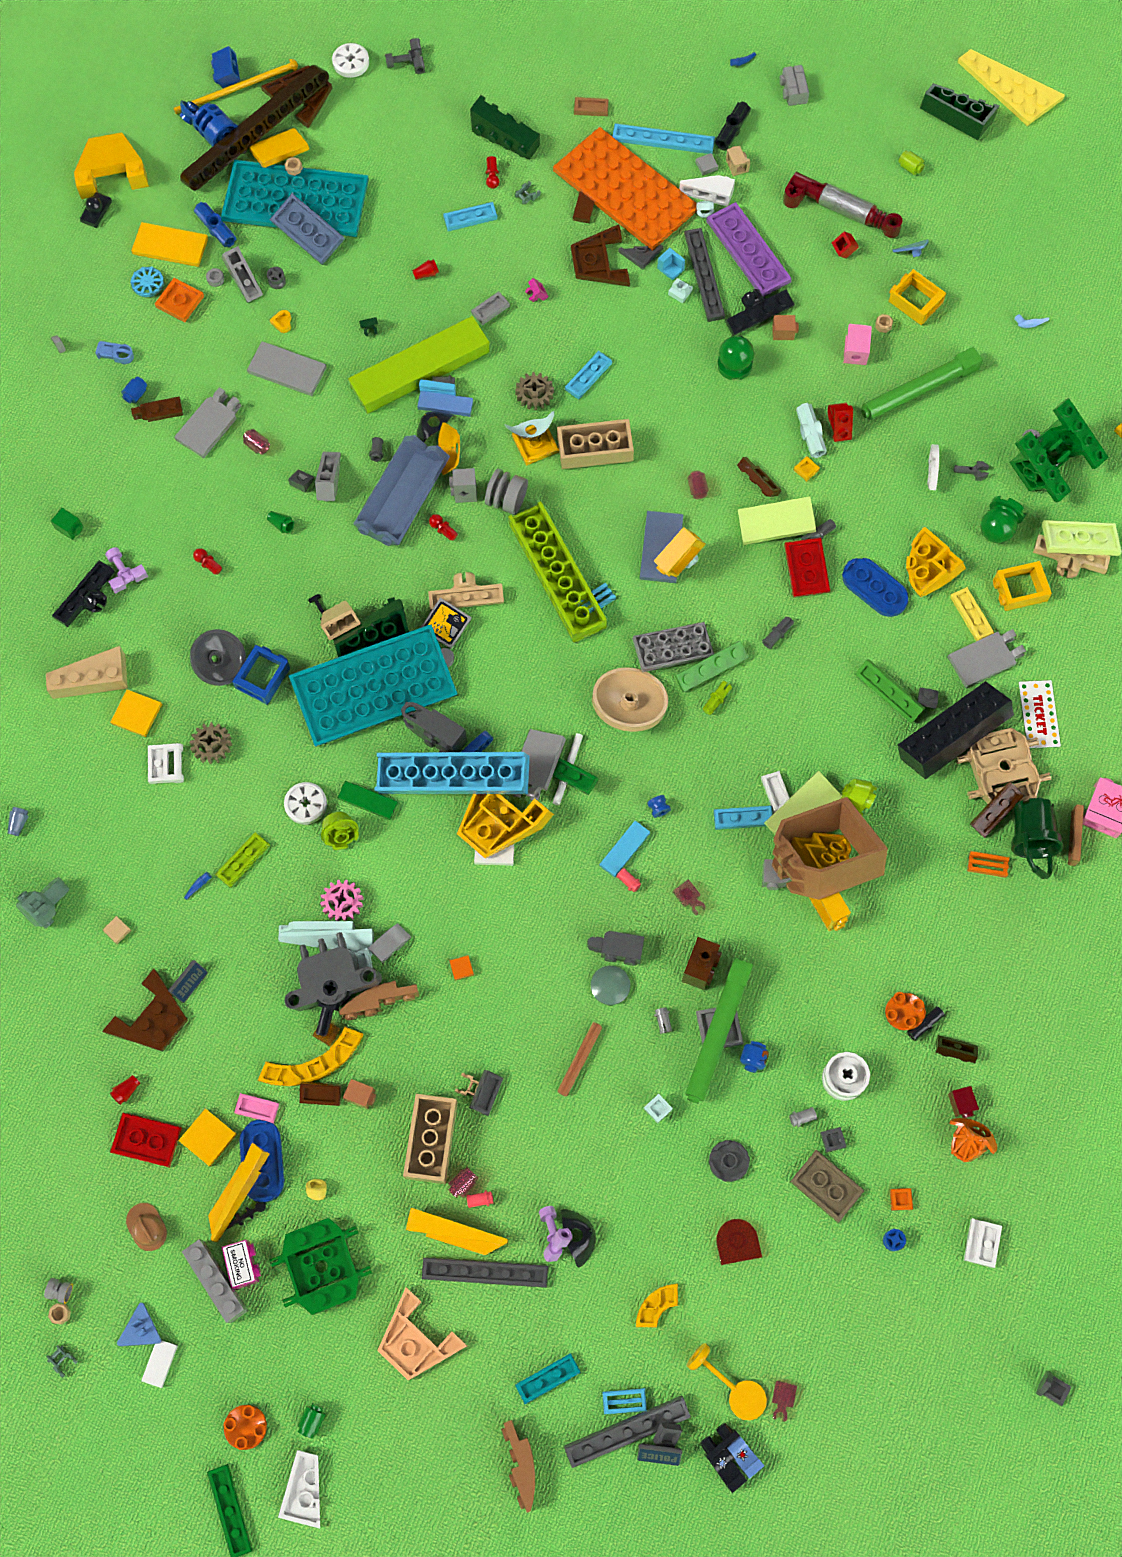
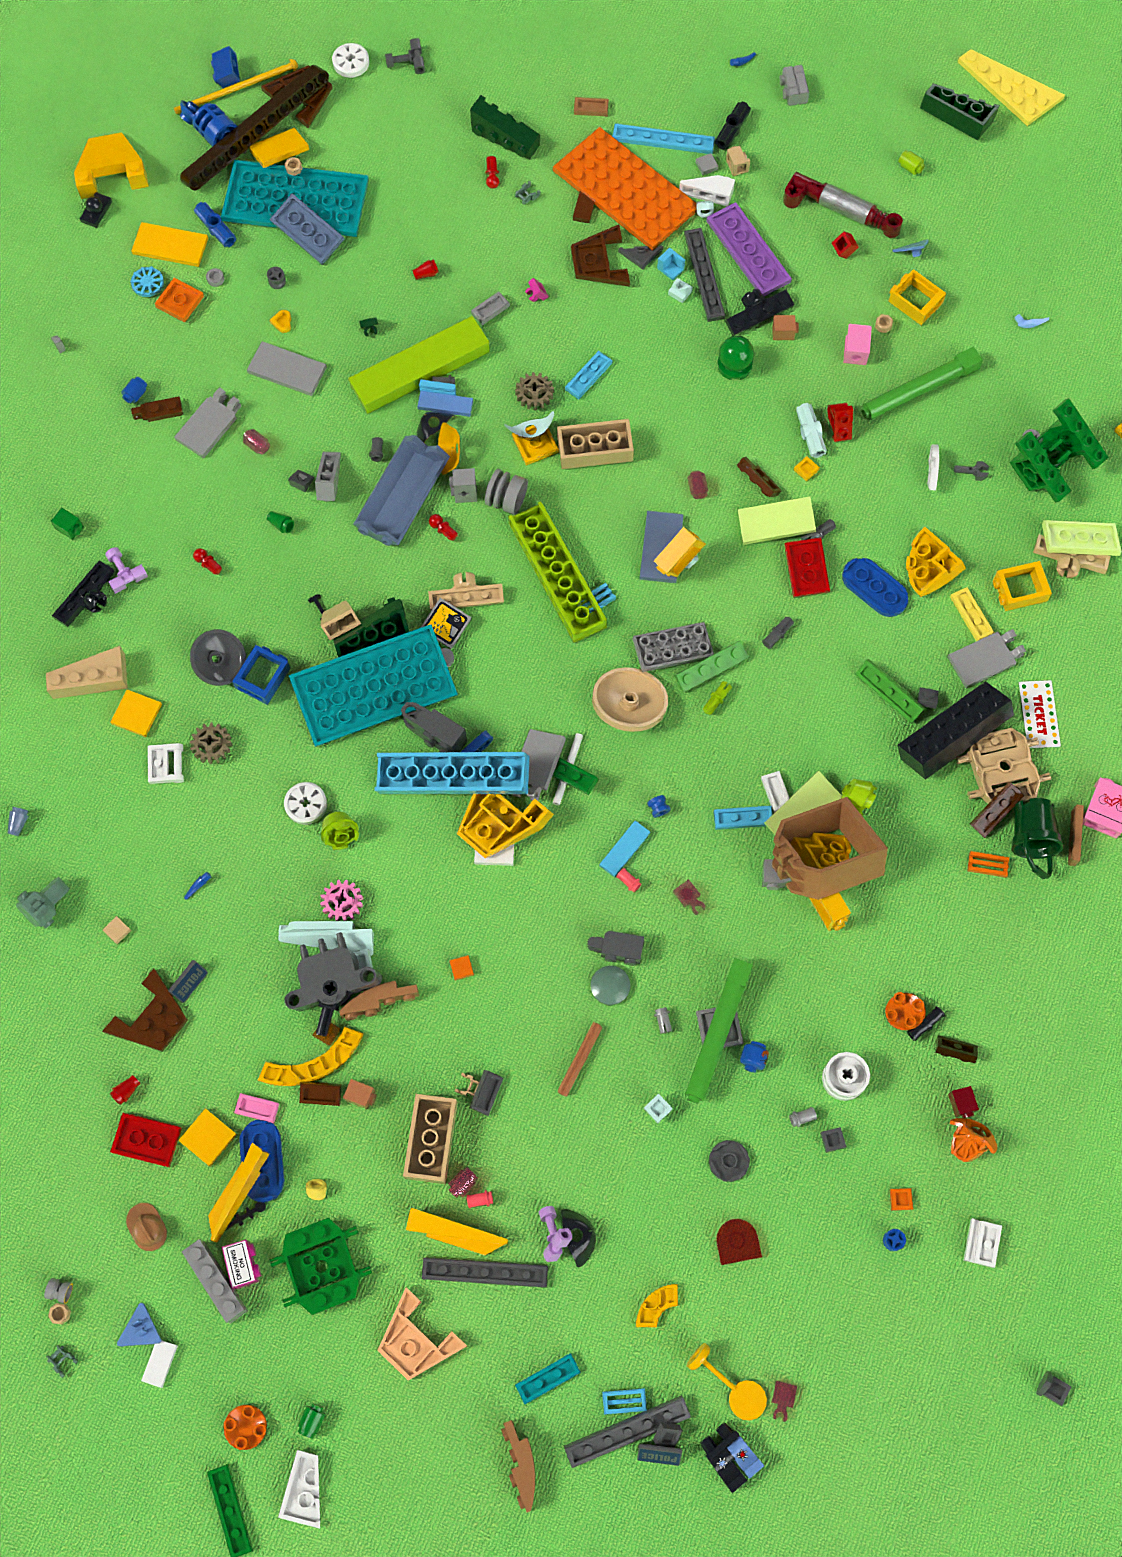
(112, 351): medium blue piece -> none
(241, 274): light grey slope -> none
(242, 860): lime tile -> none
(367, 800): green tile -> none
(389, 942): light grey slope -> none
(470, 216): medium azure tile -> none
(700, 964): reddish brown brick -> none
(827, 1186): dark tan tile -> none
(1002, 520): green tile -> none

